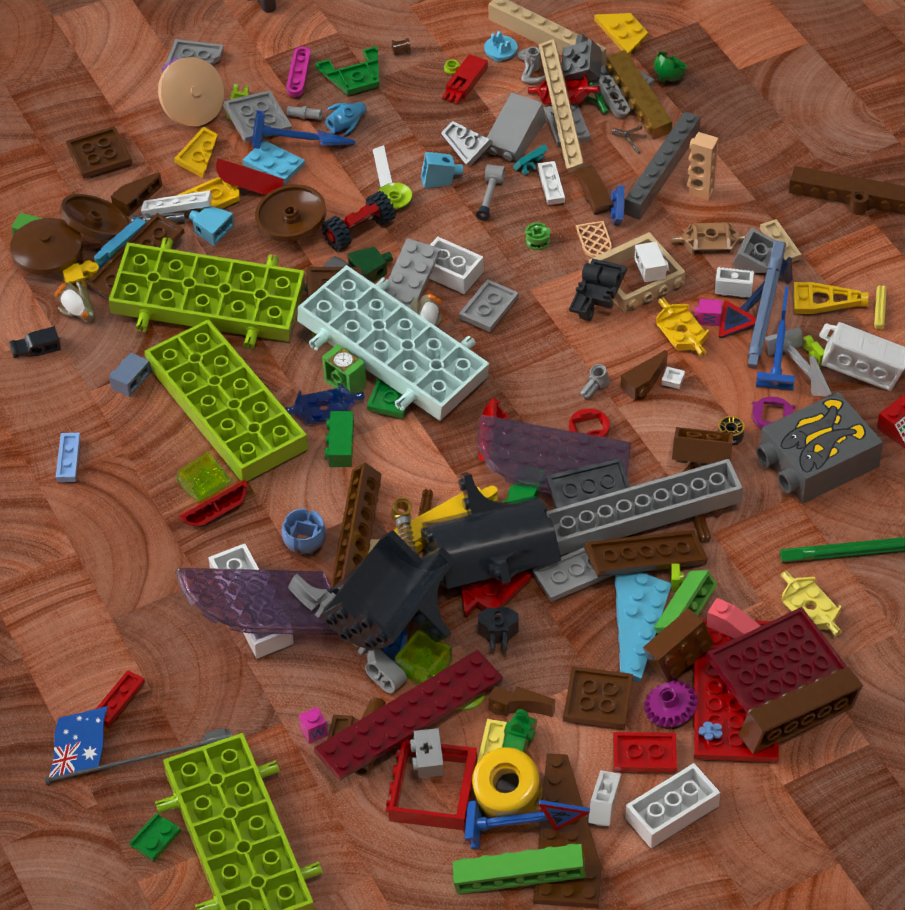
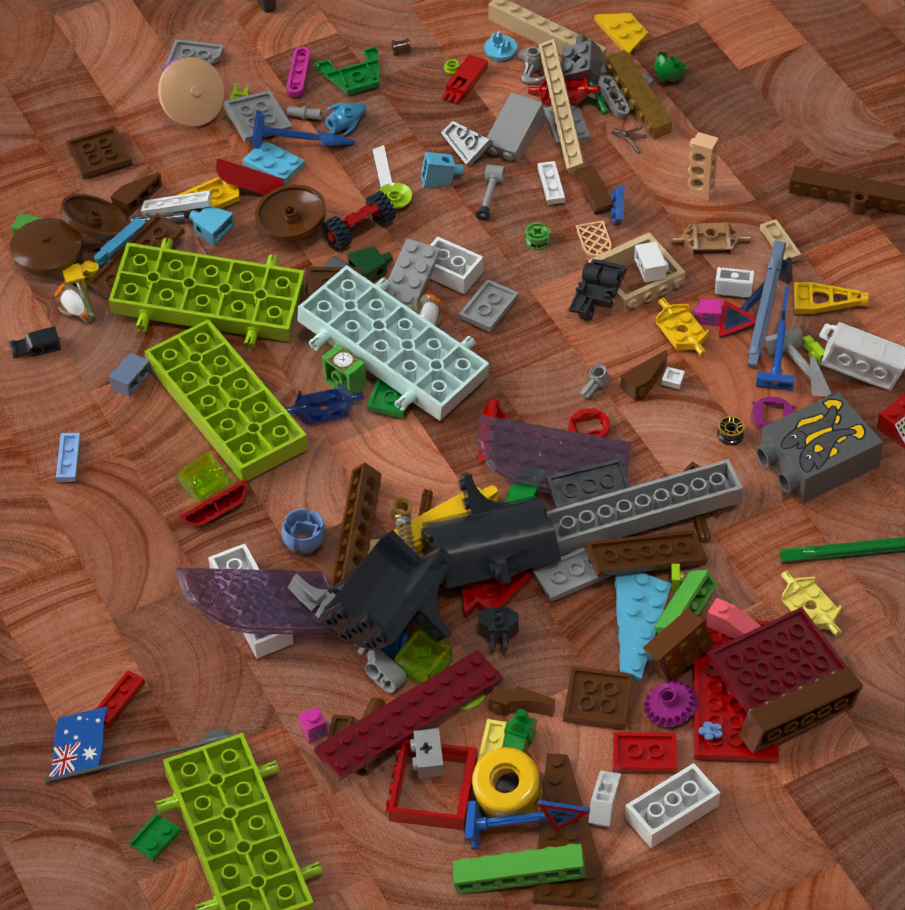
(197, 152): yellow wing -> none
(340, 439): green brick -> none
(526, 161): teal plate -> none
(661, 165): dark grey brick -> none
(701, 446): reddish brown brick -> none
(754, 252): light grey slope -> none
(880, 306): light yellow axle -> none

